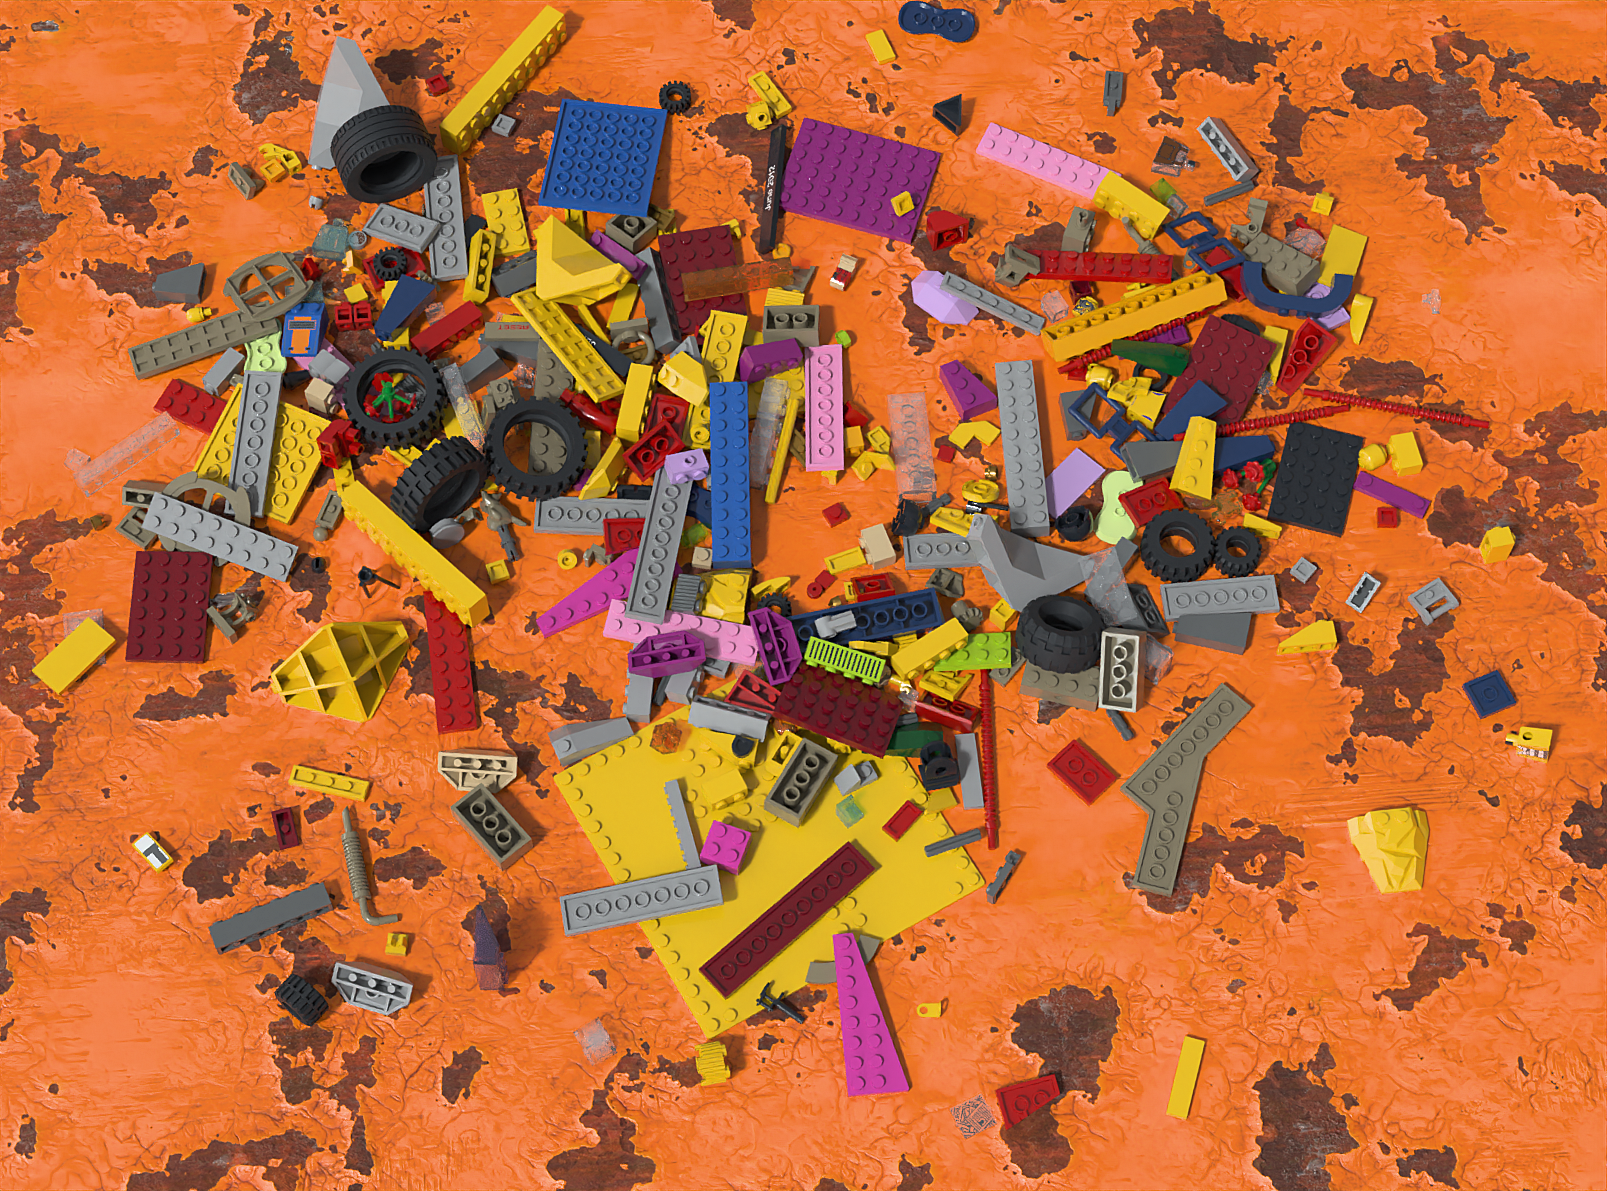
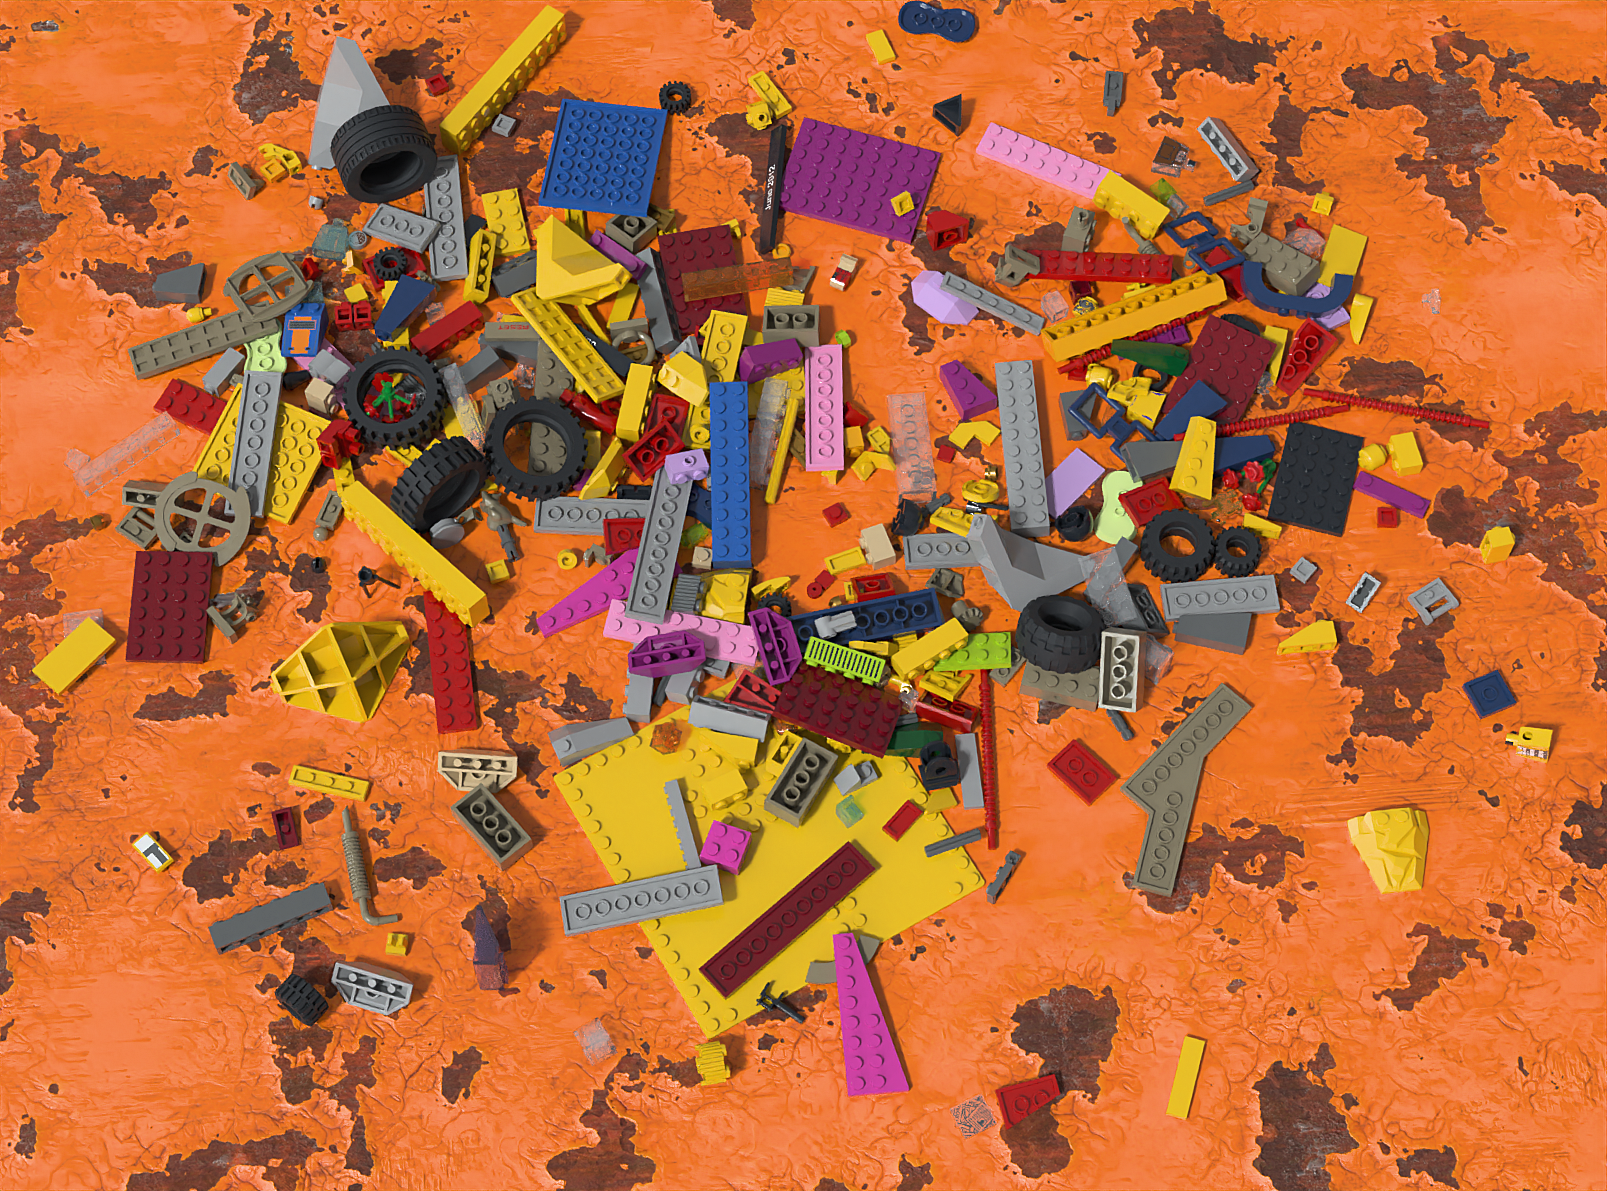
(220, 537): light grey plate -> none
(742, 746): black tile -> none
(934, 1009): yellow piece -> none
(1002, 615): yellow panel -> none

